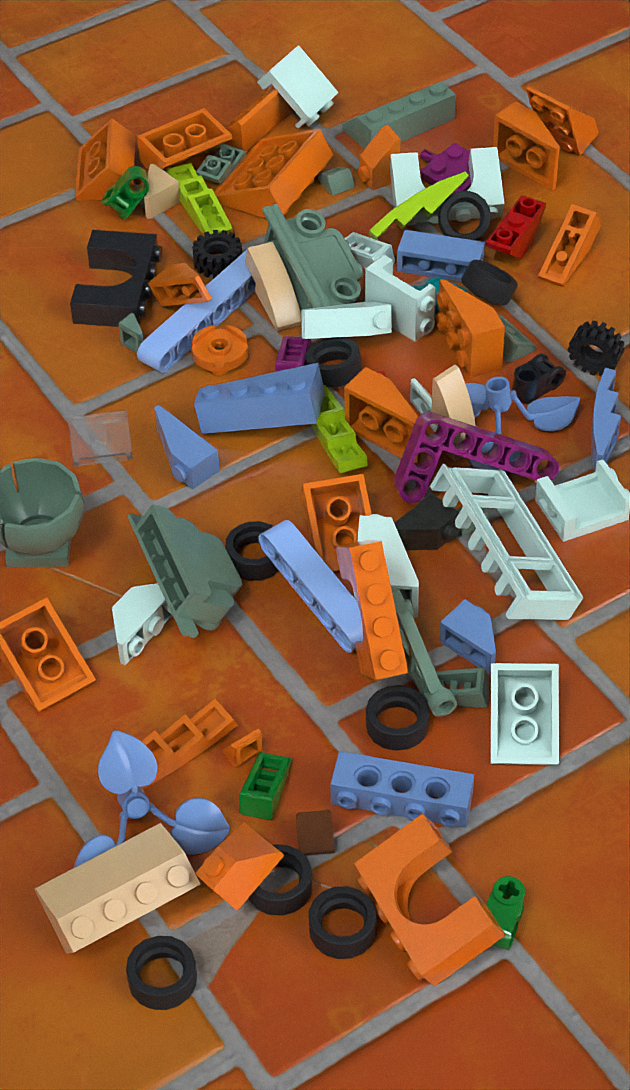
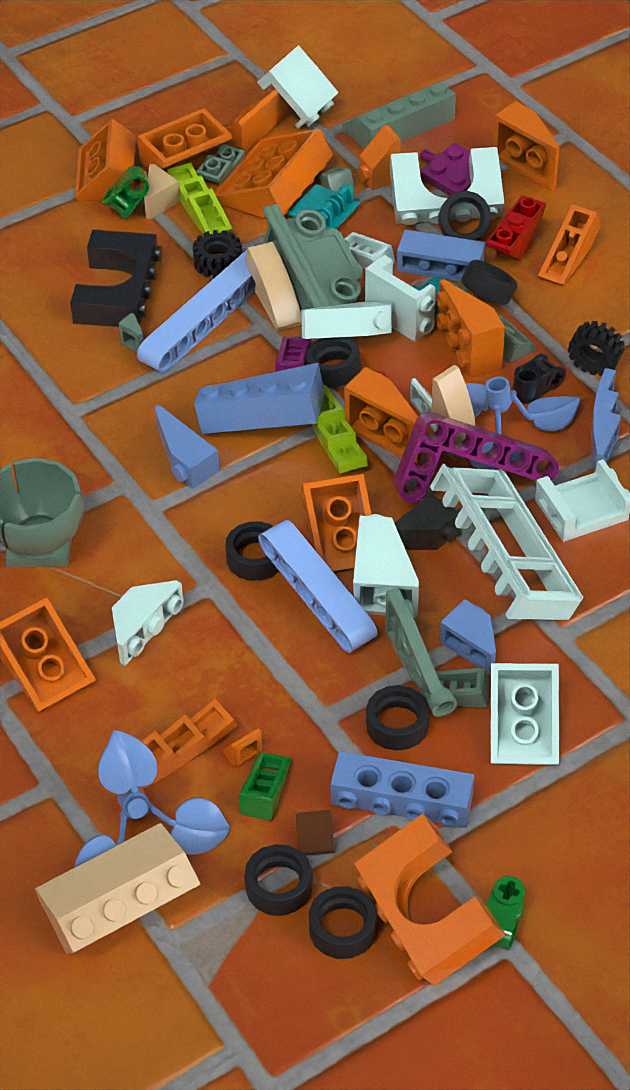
(100, 438): clear plate -> none
(156, 948): black tyre -> none
(178, 286): orange slope -> none
(188, 567): sand green brick -> none
(222, 360): orange plate -> none
(239, 865): orange slope -> none
(332, 205): none -> teal hinge
(381, 649): orange arch -> none
(425, 201): lime slope -> none
(567, 125): orange slope -> none

